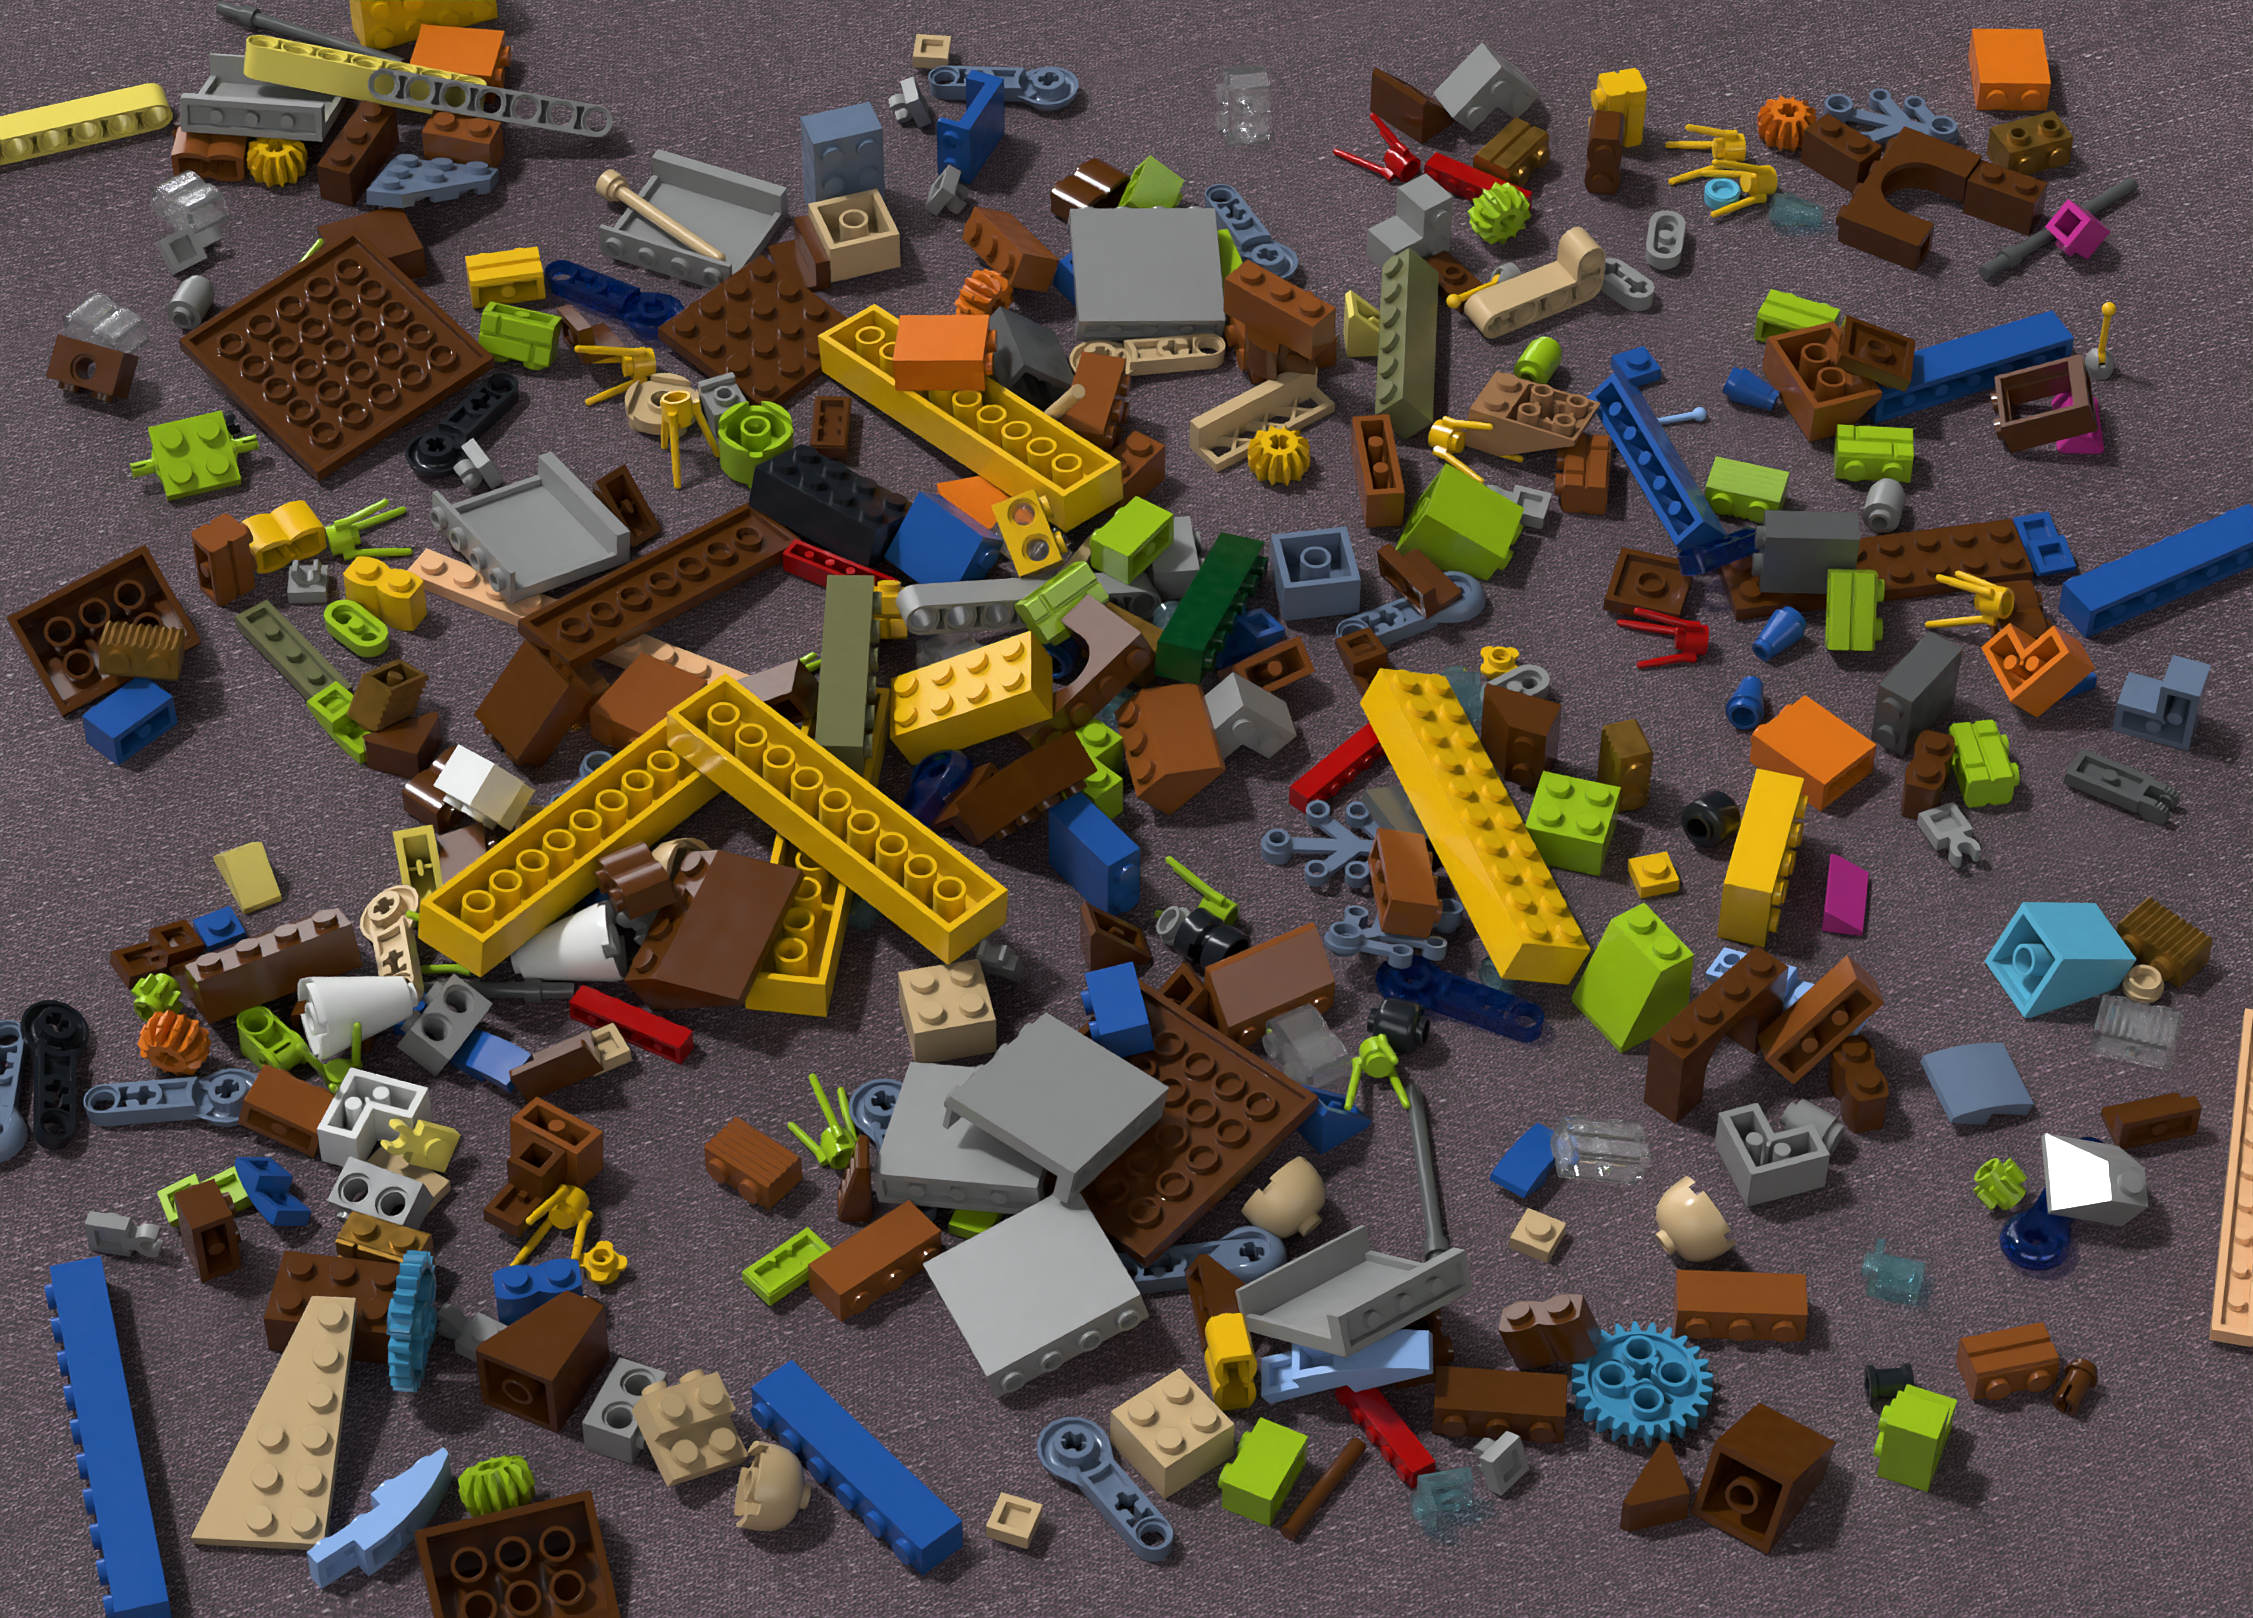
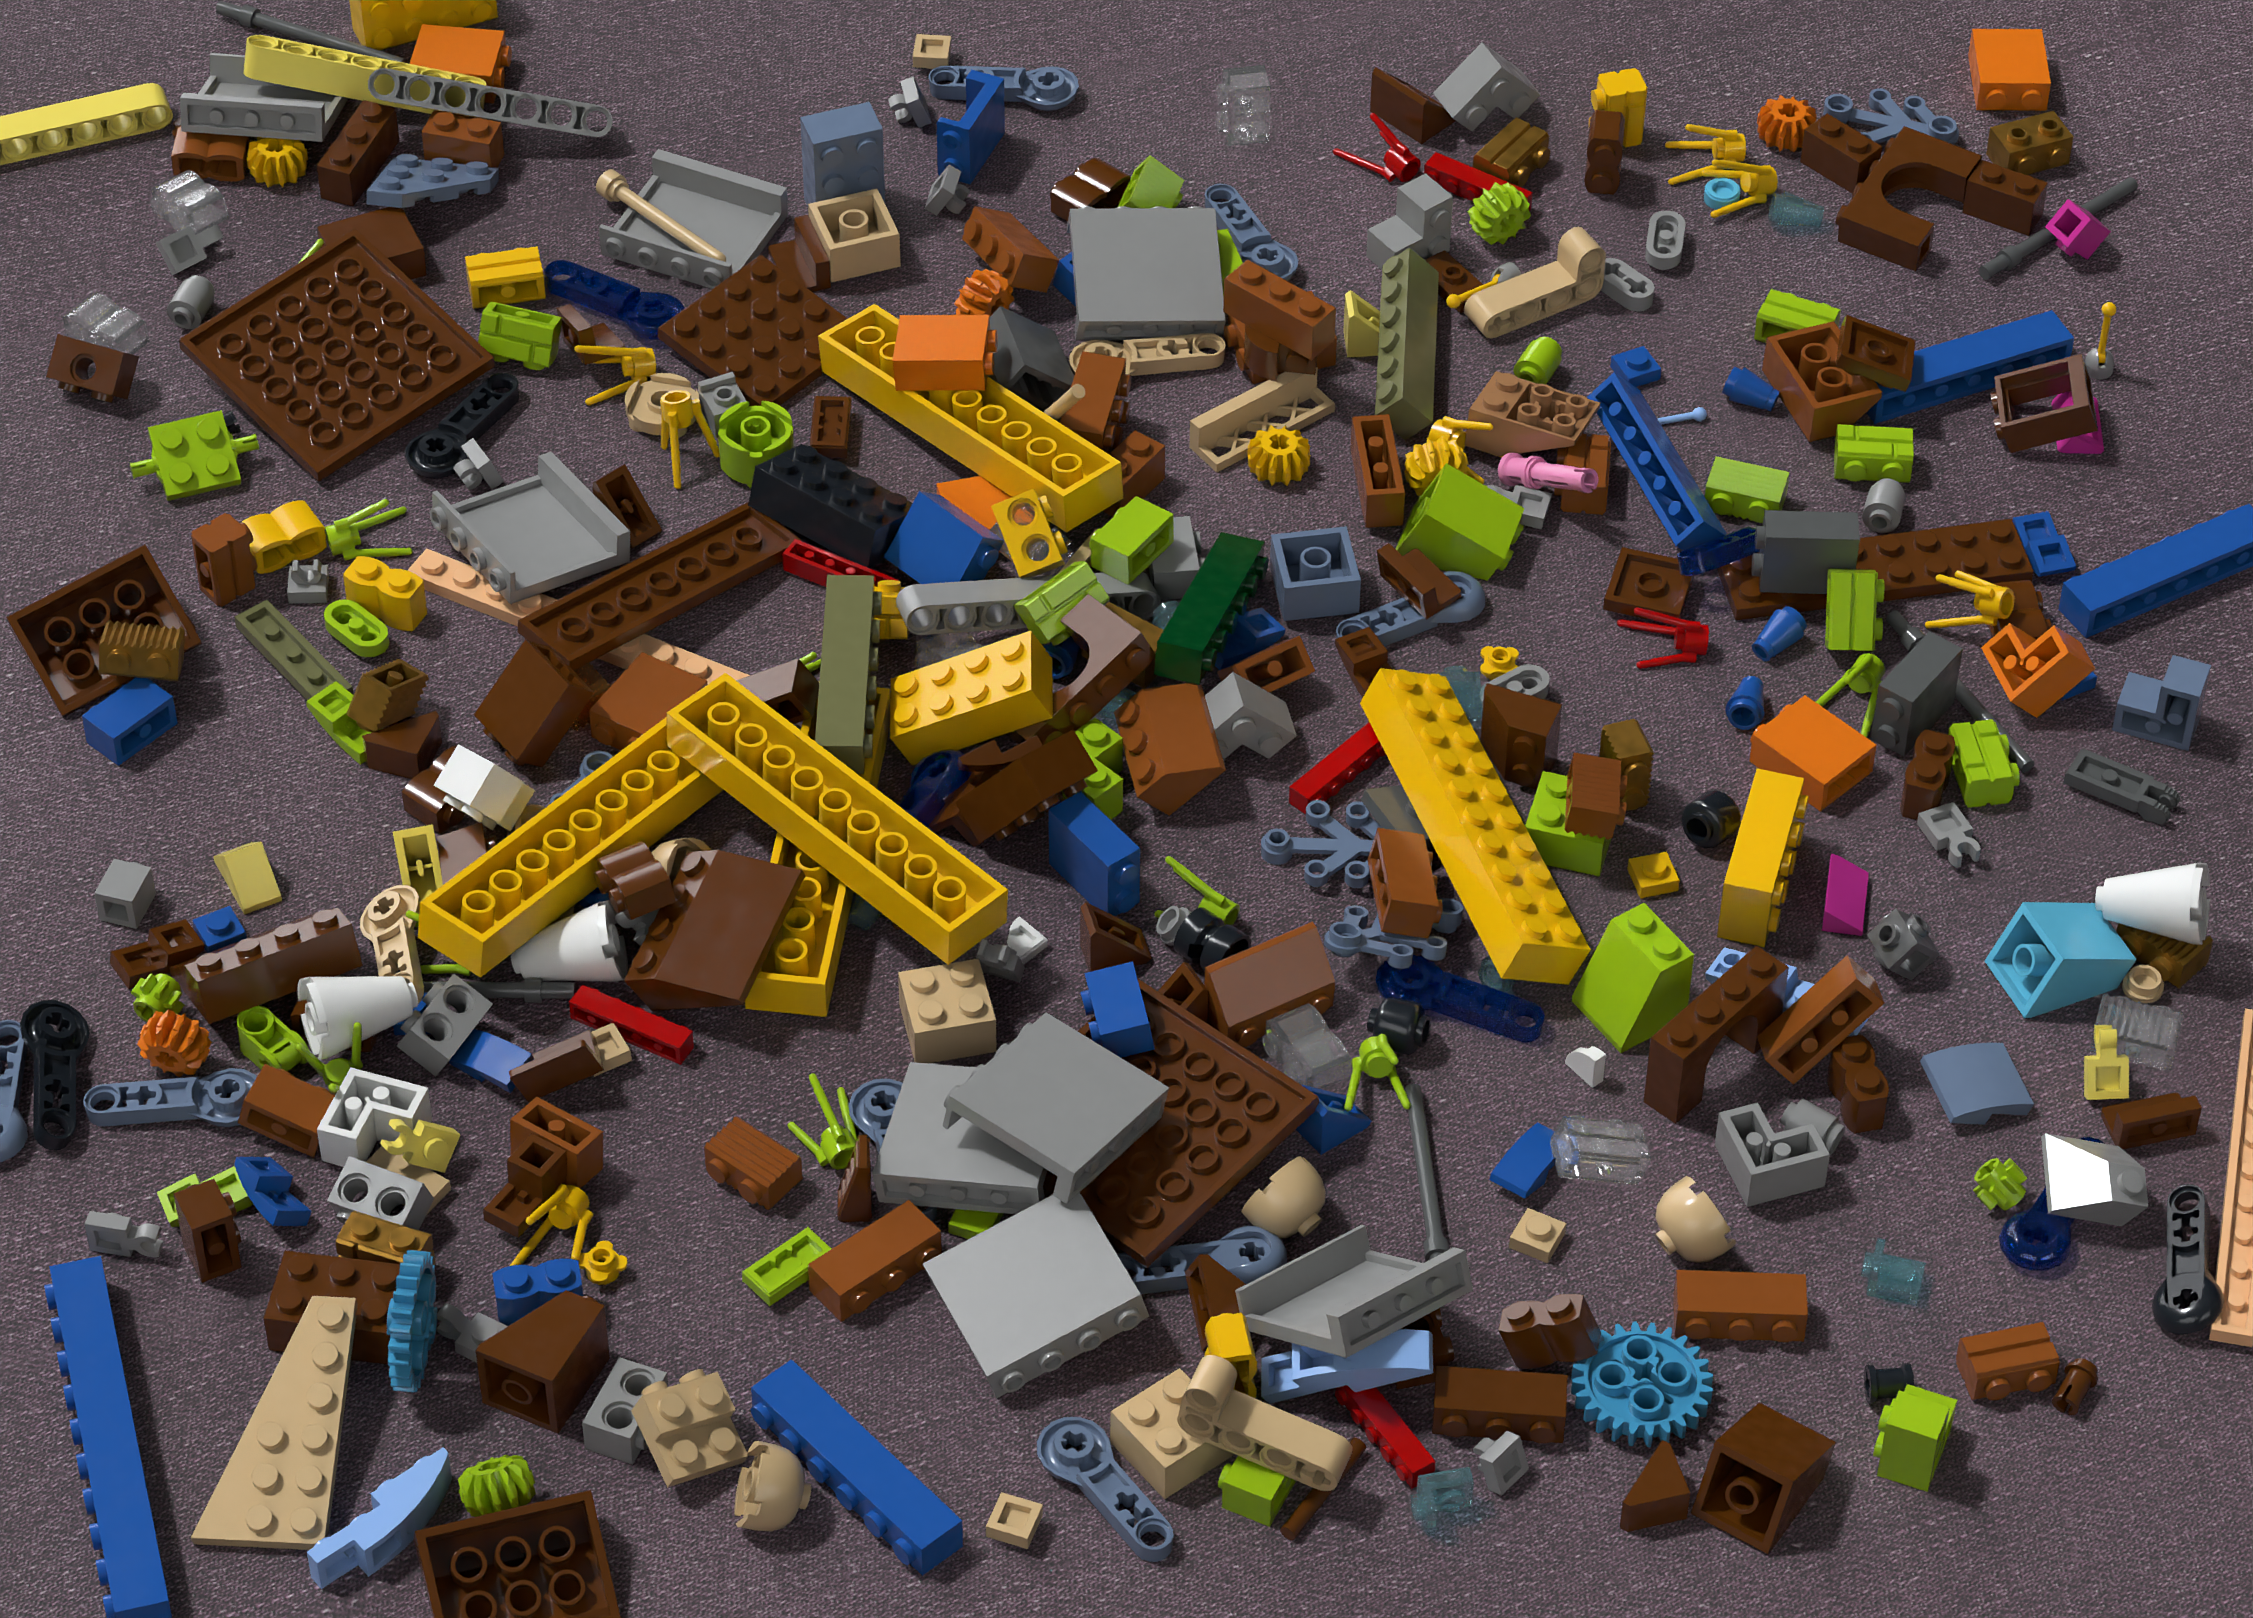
(125, 893): none -> light grey brick
(989, 757): none -> reddish brown slope
(1025, 940): none -> white tile
(1258, 1430): none -> tan beam
(1429, 459): none -> yellow gear
(1536, 473): none -> bright pink pin
(1587, 1064): none -> white tile
(1594, 796): none -> dark orange brick
(1861, 678): none -> lime plant
(1903, 943): none -> flat silver brick
(1910, 638): none -> dark grey bar
(2106, 1073): none -> light yellow plate
(2160, 901): none -> white cone
(2187, 1268): none -> black beam

